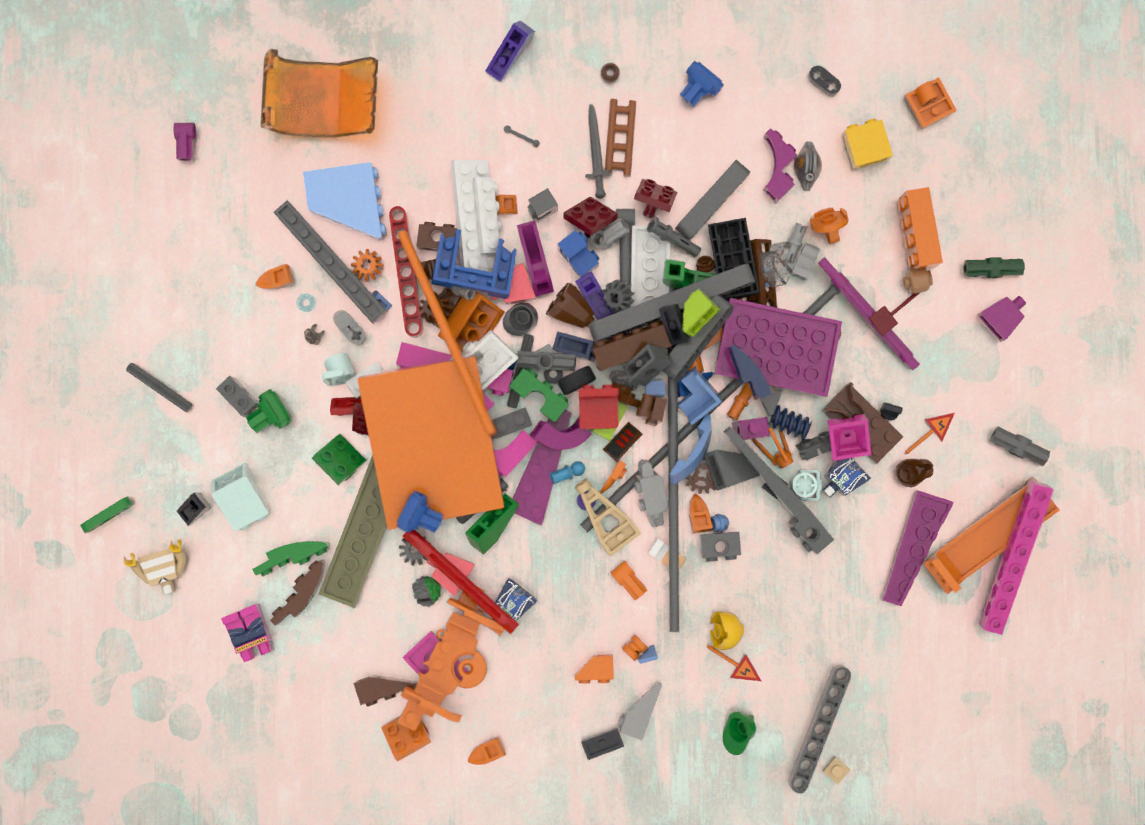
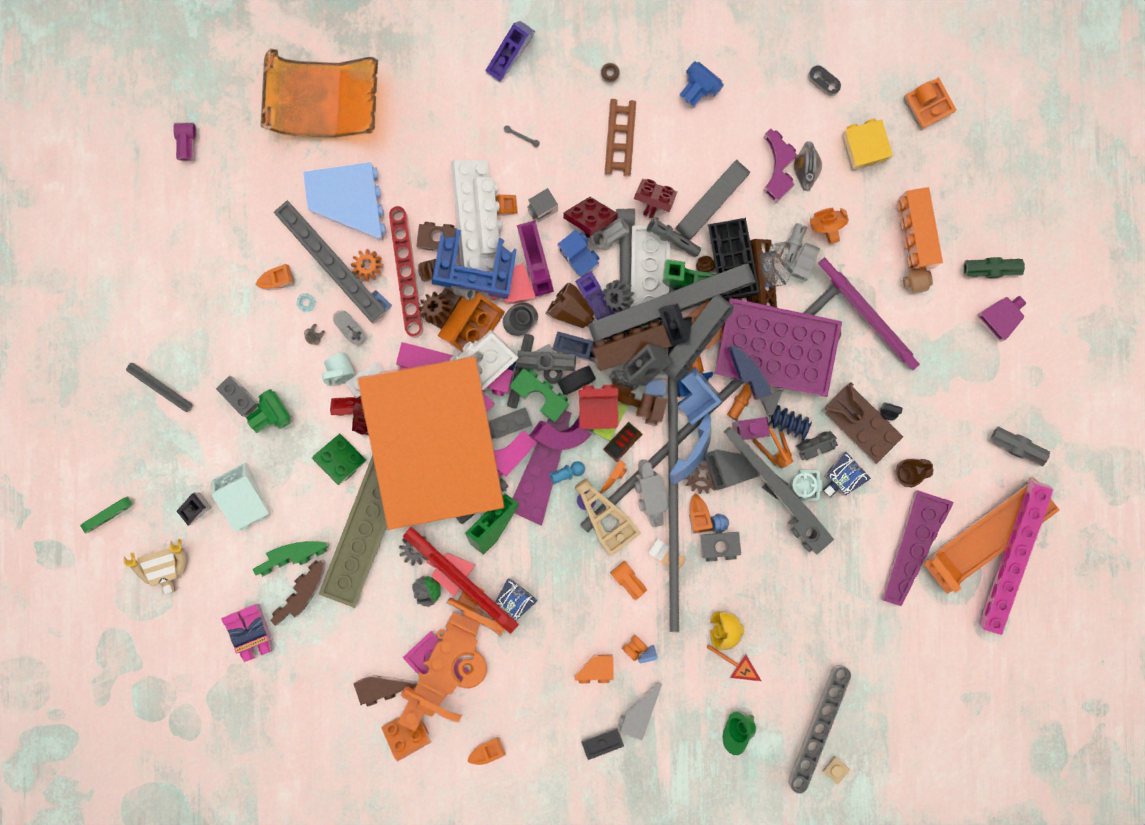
(418, 514): blue piece -> none
(447, 334): orange piece -> none
(597, 164): dark grey sword -> none
(698, 312): lime slope -> none
(849, 437): dark pink brick -> none
(884, 320): dark red piece -> none
(939, 425): piece -> none

